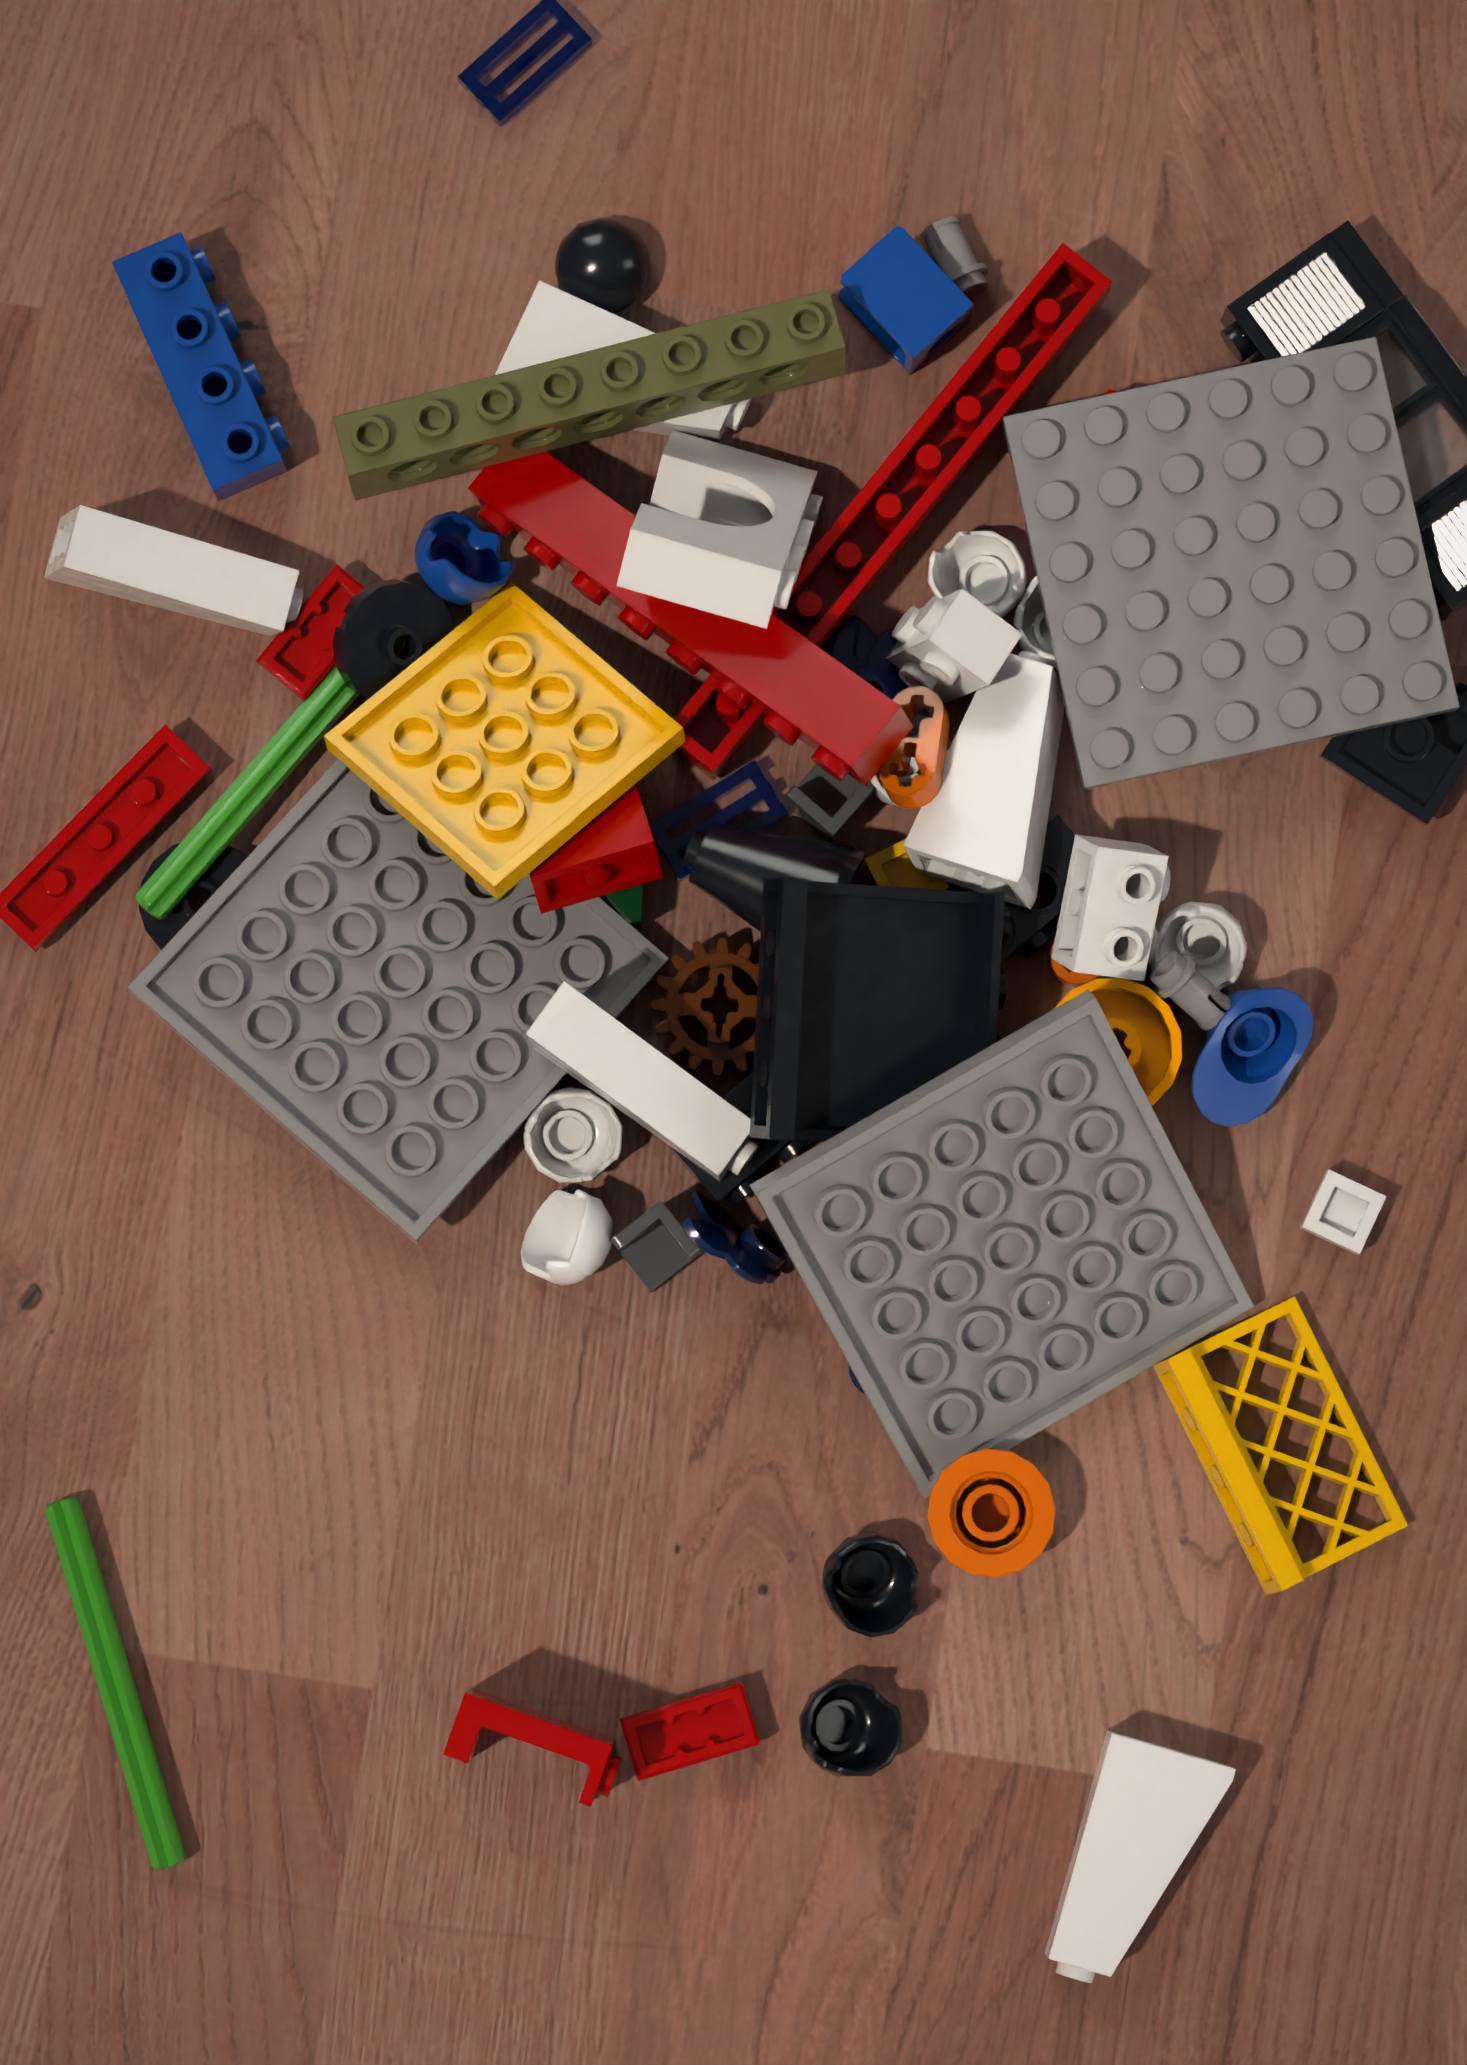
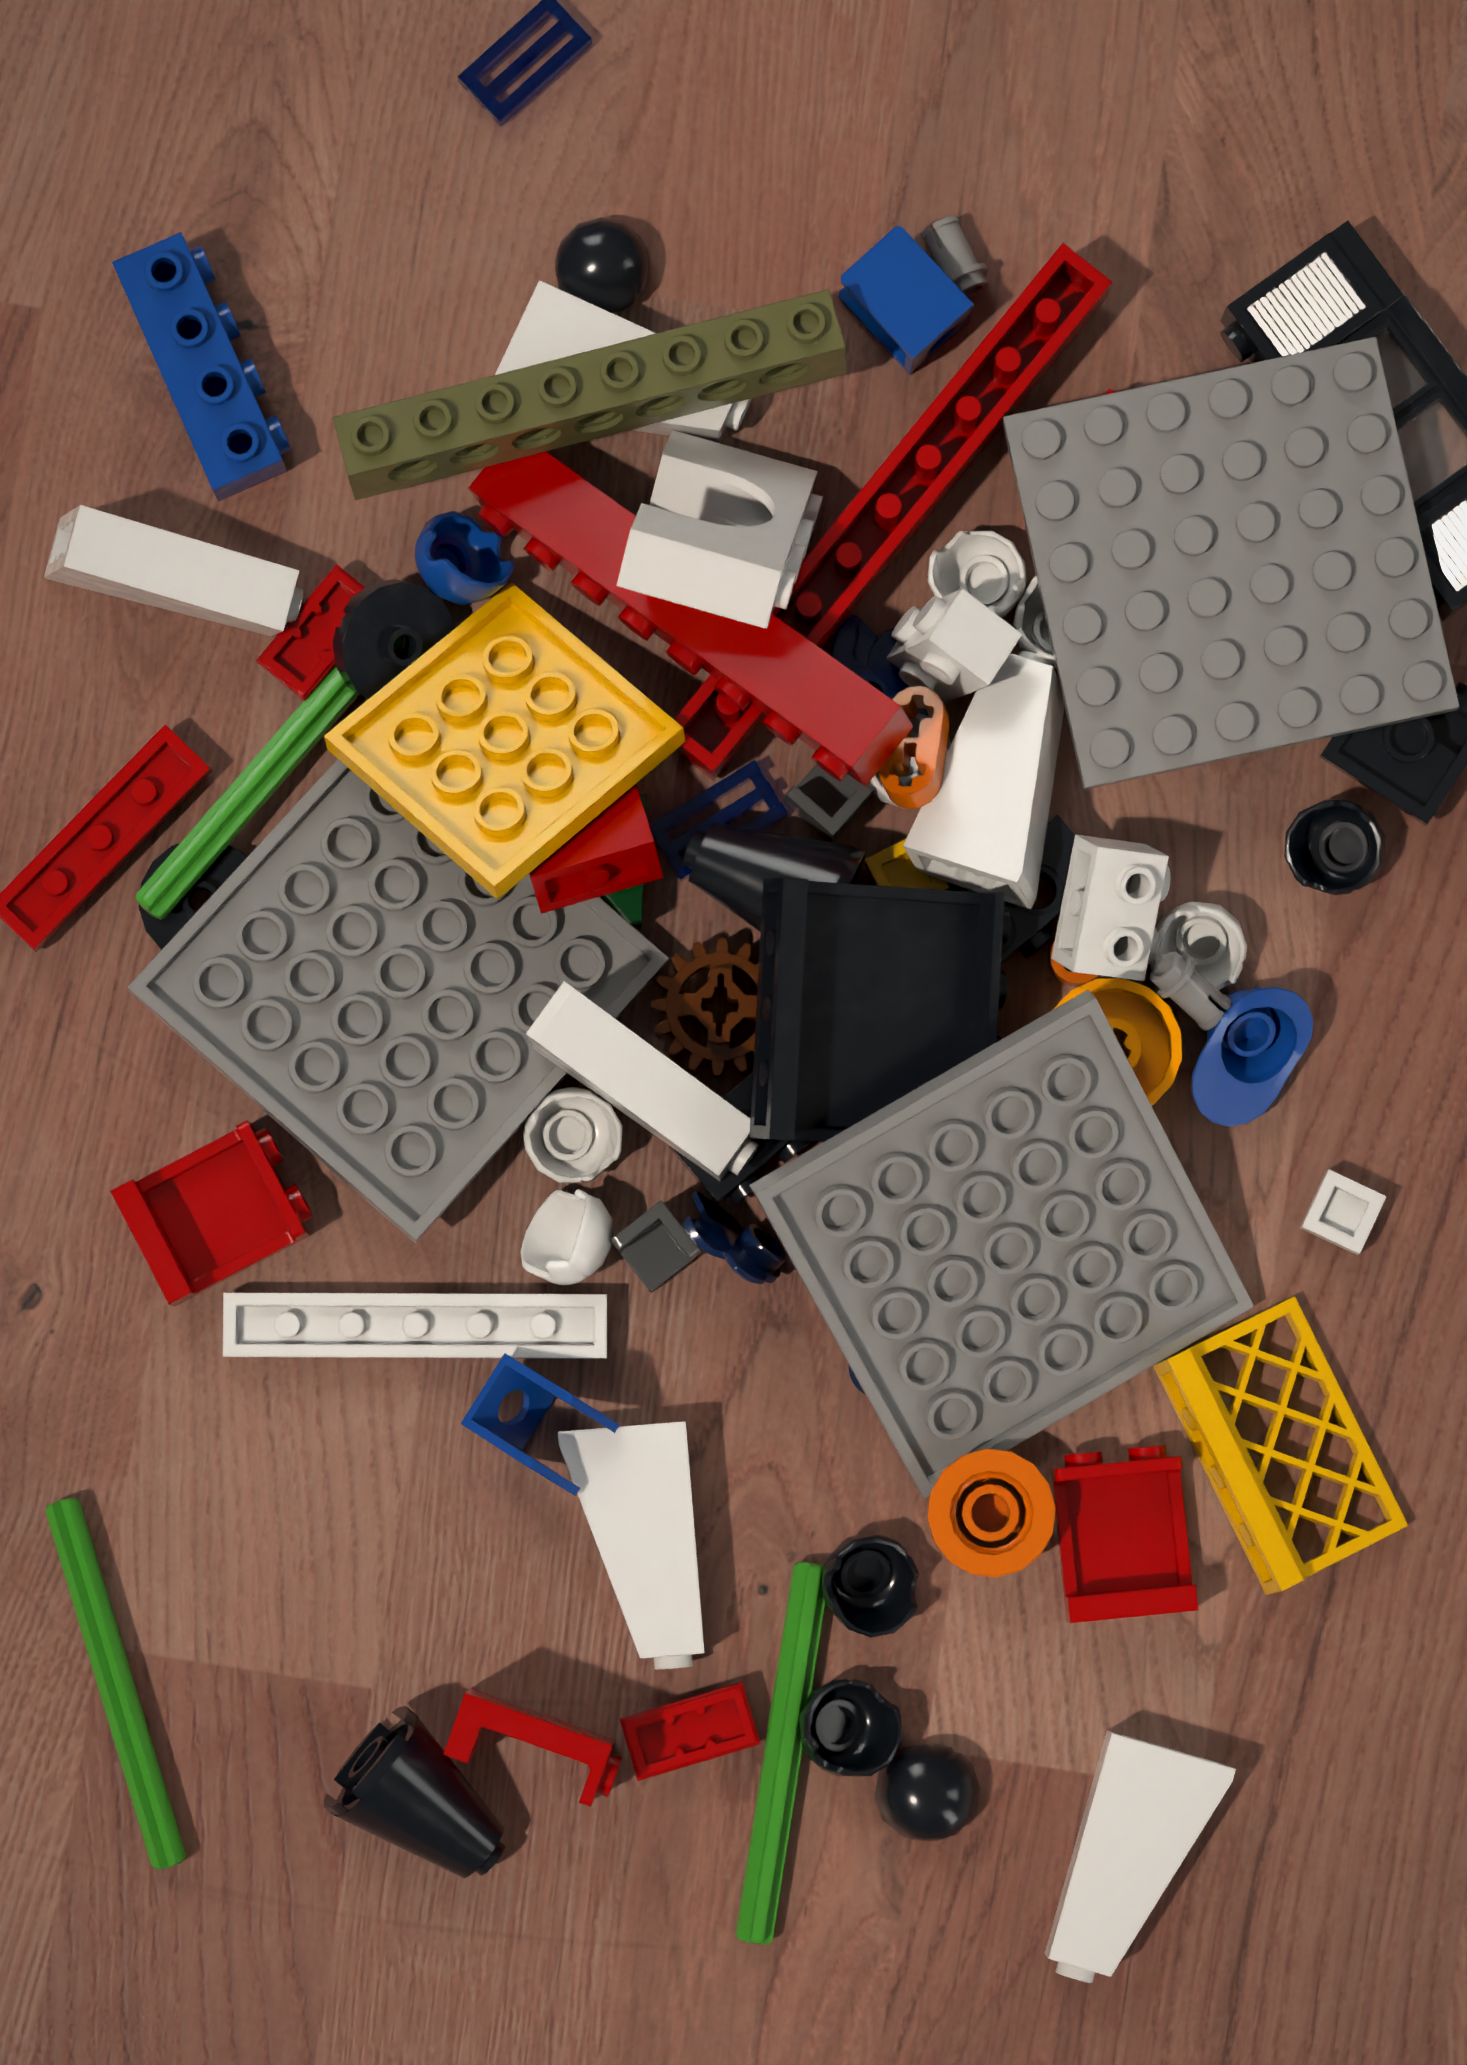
(213, 1212): none -> red panel
(415, 1325): none -> white plate
(417, 1799): none -> black cone
(514, 1434): none -> blue piece
(643, 1524): none -> white slope
(781, 1756): none -> bright green axle
(927, 1792): none -> black hair
(1122, 1536): none -> red panel
(1335, 846): none -> black hair

